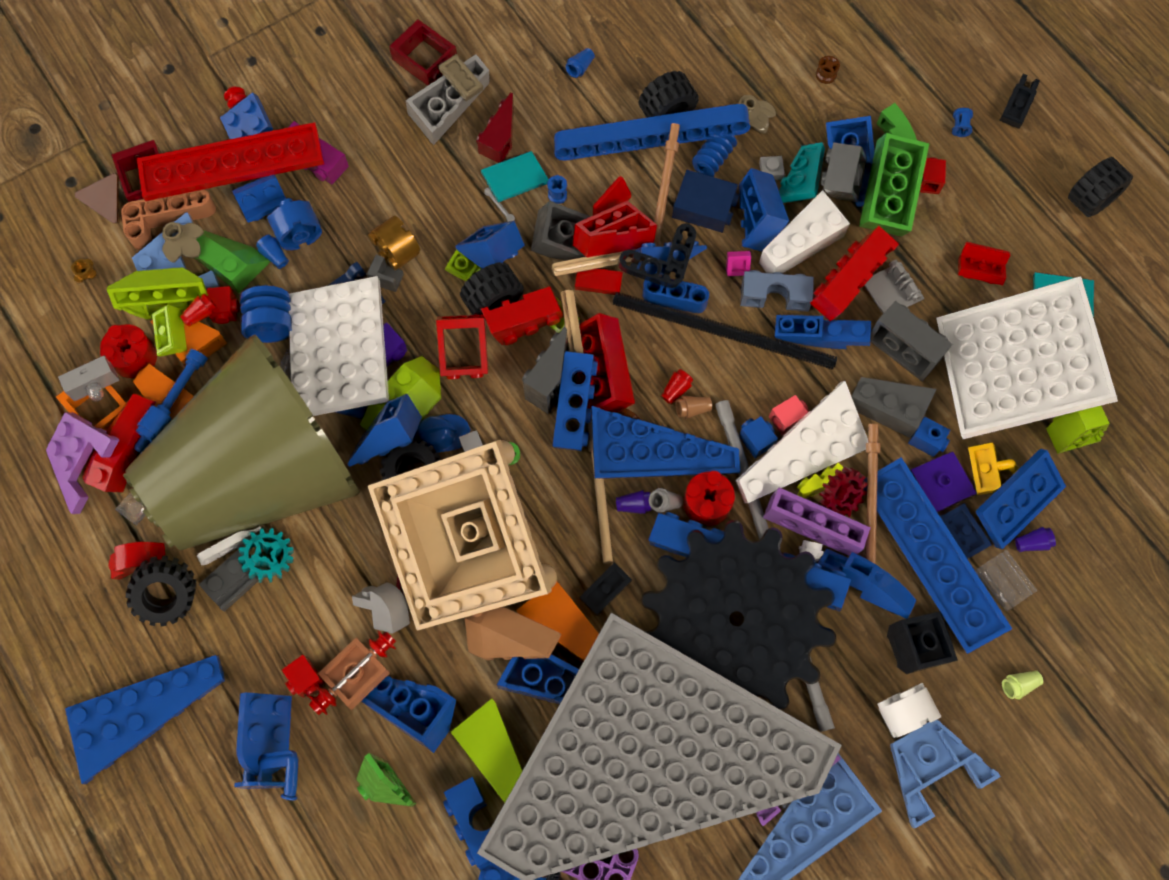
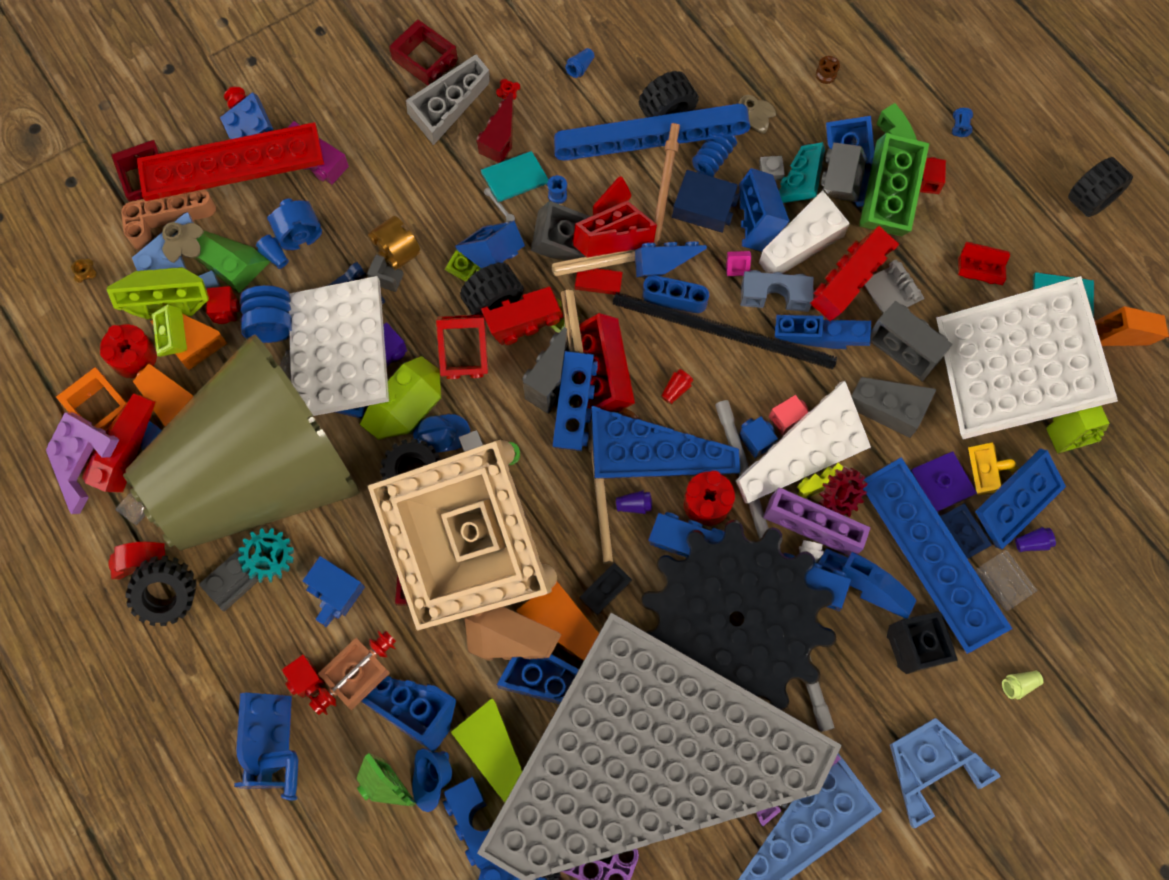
(89, 379): light grey piece -> none
(102, 197): reddish brown piece -> none
(124, 718): blue wing -> none
(153, 422): blue brick -> none
(194, 362): blue piece -> none
(198, 310): red cone -> none
(225, 546): white piece -> none
(259, 197): blue bracket -> none
(337, 590): none -> blue hinge
(387, 606): light grey brick -> none
(391, 428): blue slope -> none
(430, 775): none -> blue piece
(461, 77): dark tan plate -> none
(505, 84): none -> red plate
(664, 500): light grey cone -> none
(669, 265): black beam -> none
(692, 406): medium nougat cone -> none
(872, 449): medium nougat bar -> none
(908, 710): white brick -> none
(930, 437): blue brick -> none
(1019, 102): black hinge -> none
(1131, 328): none -> orange slope

